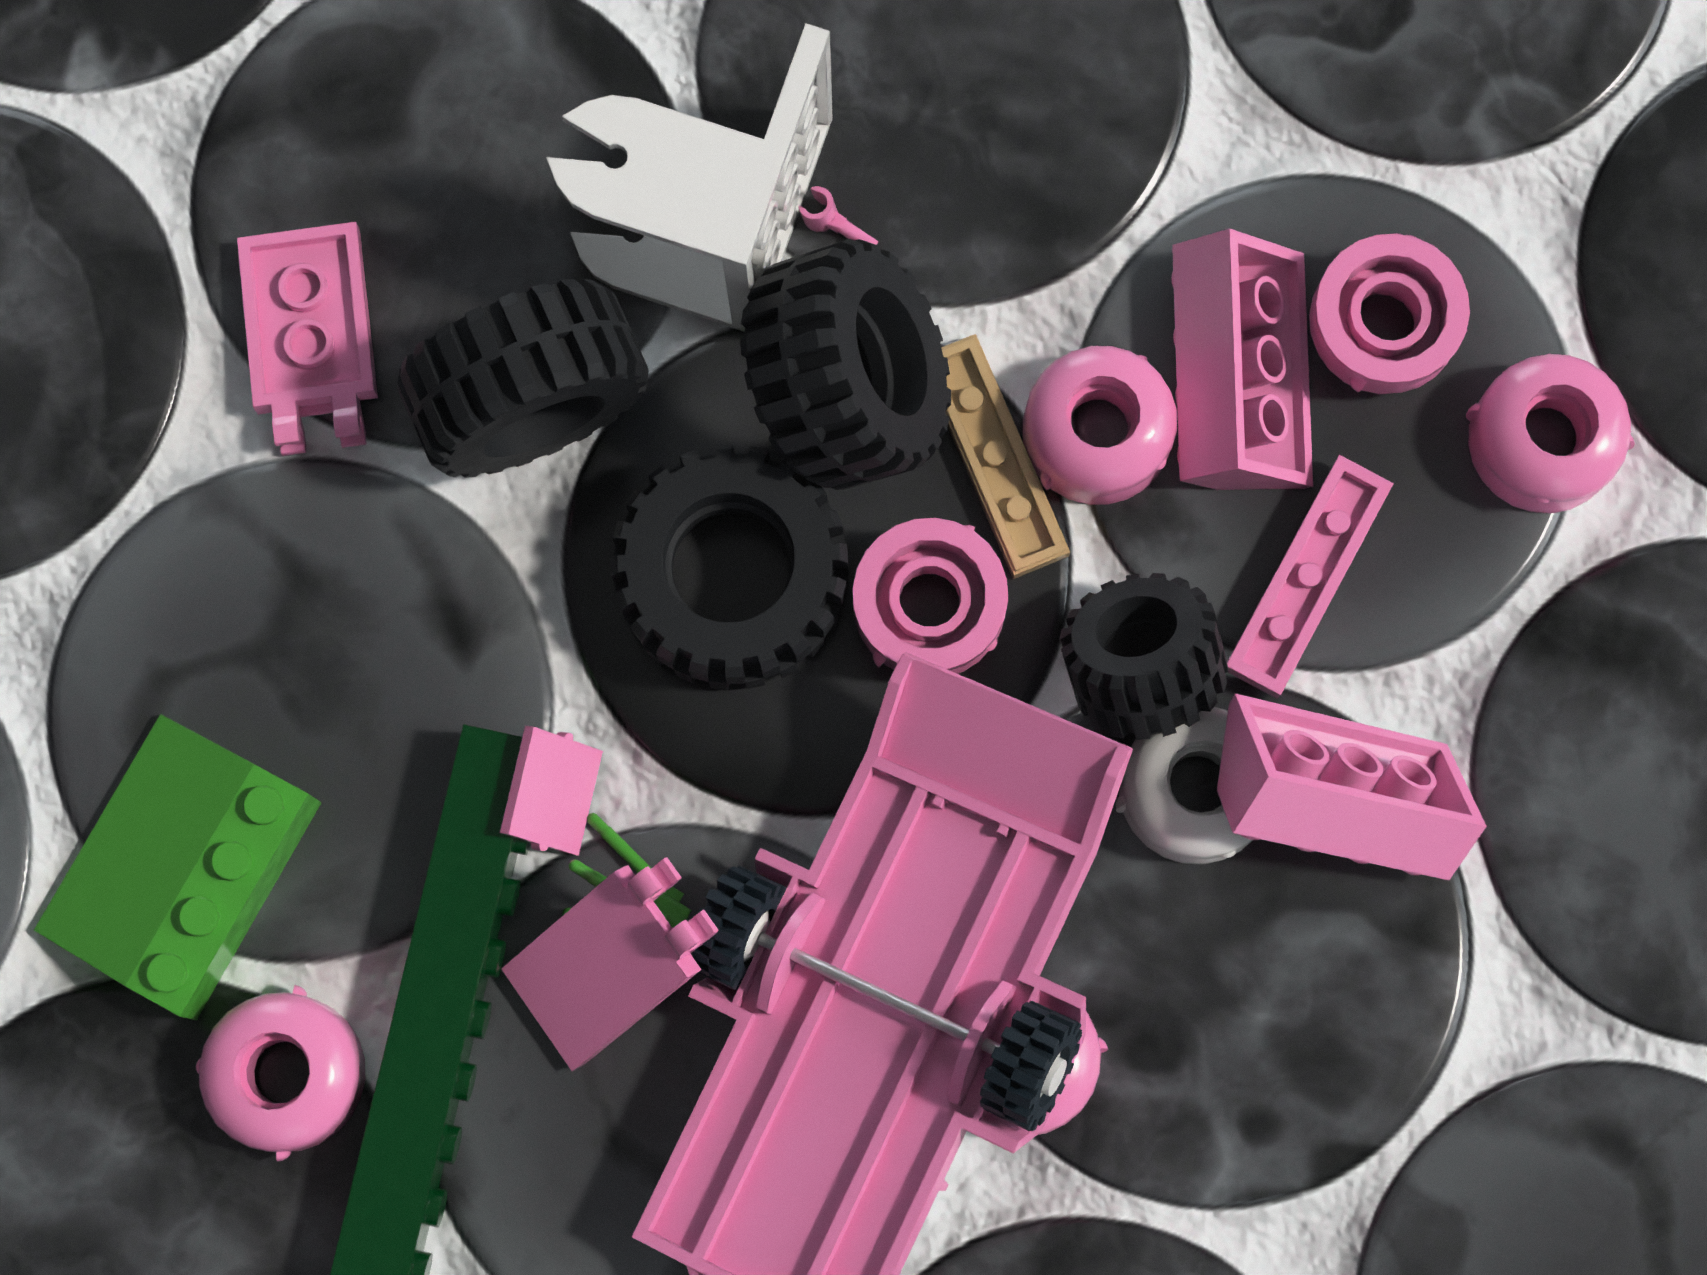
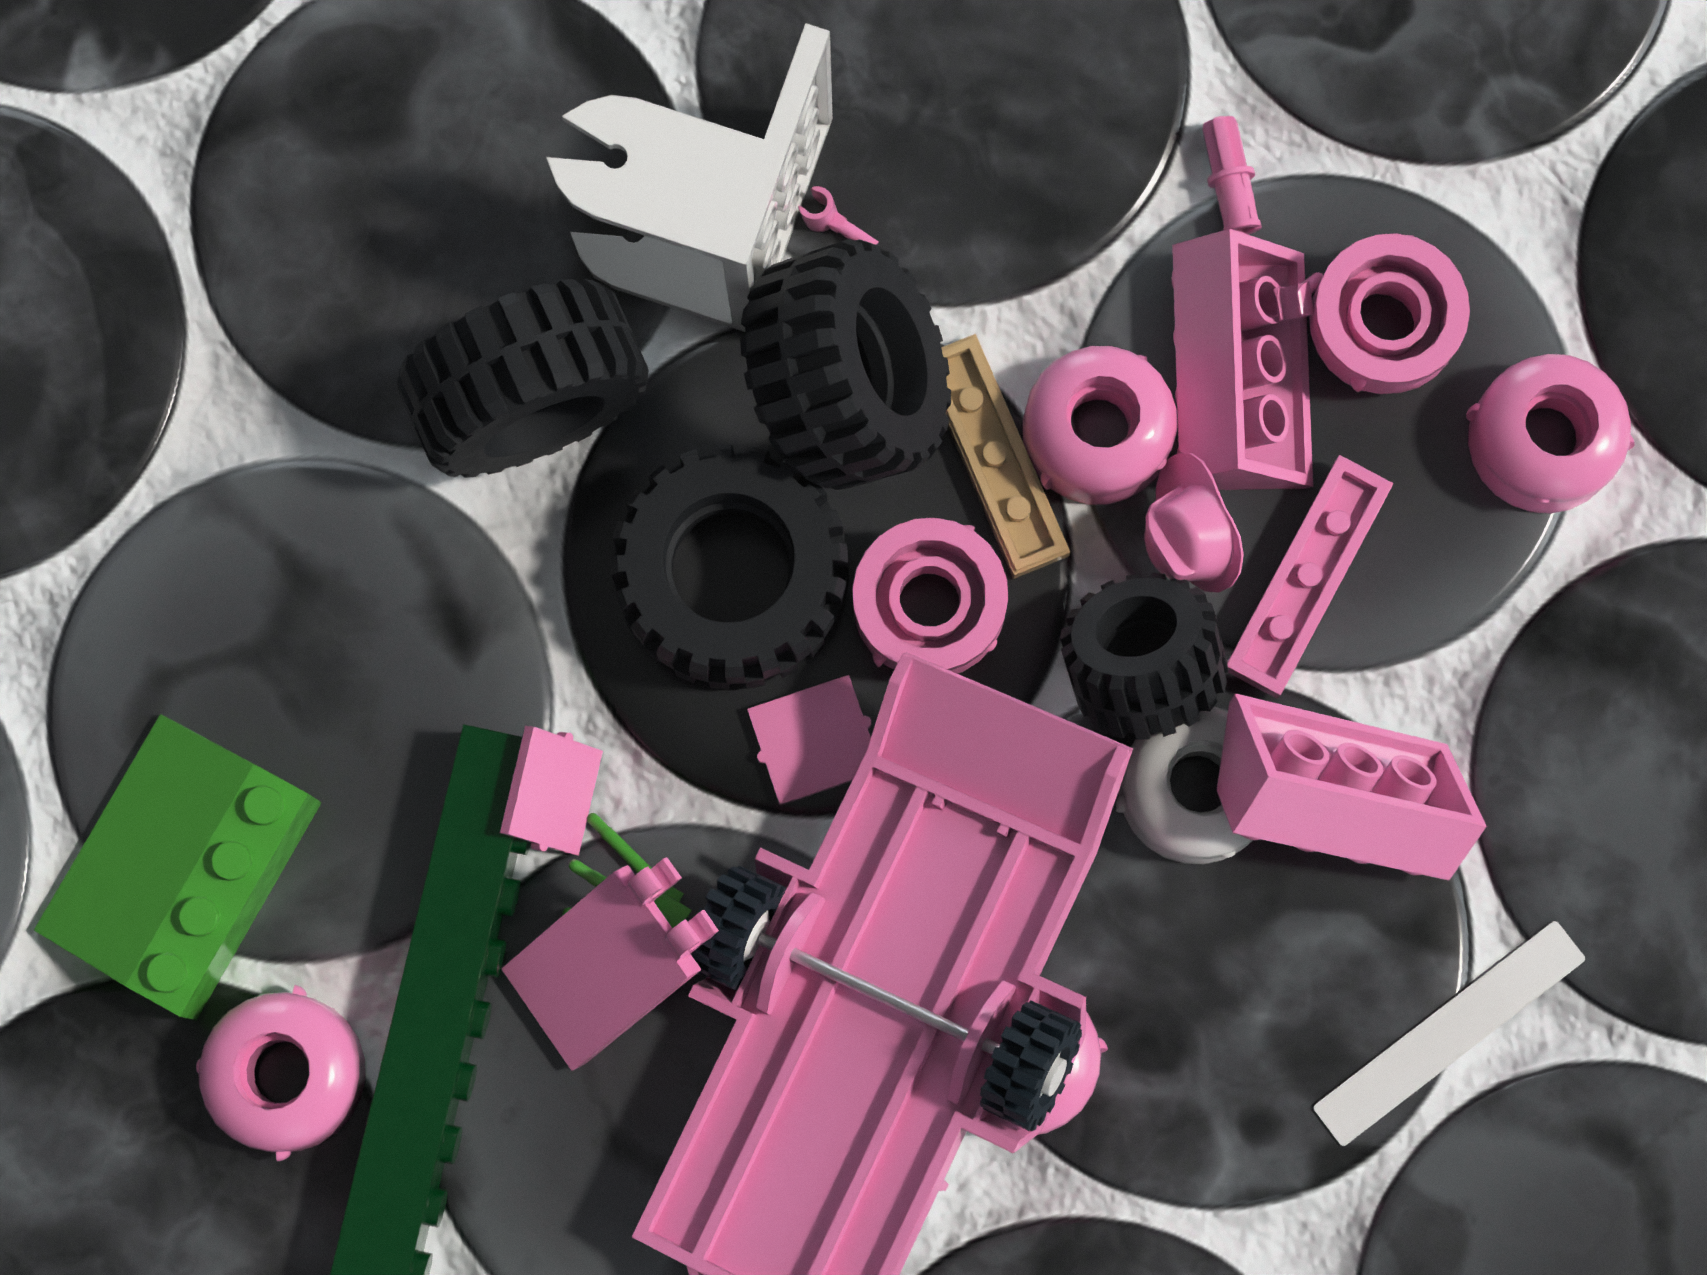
(308, 330): bright pink tile -> none
(811, 738): none -> bright pink piece
(1191, 529): none -> bright pink piece
(1230, 175): none -> bright pink axle
(1296, 300): none -> bright pink hand
(1449, 1033): none -> white sticker

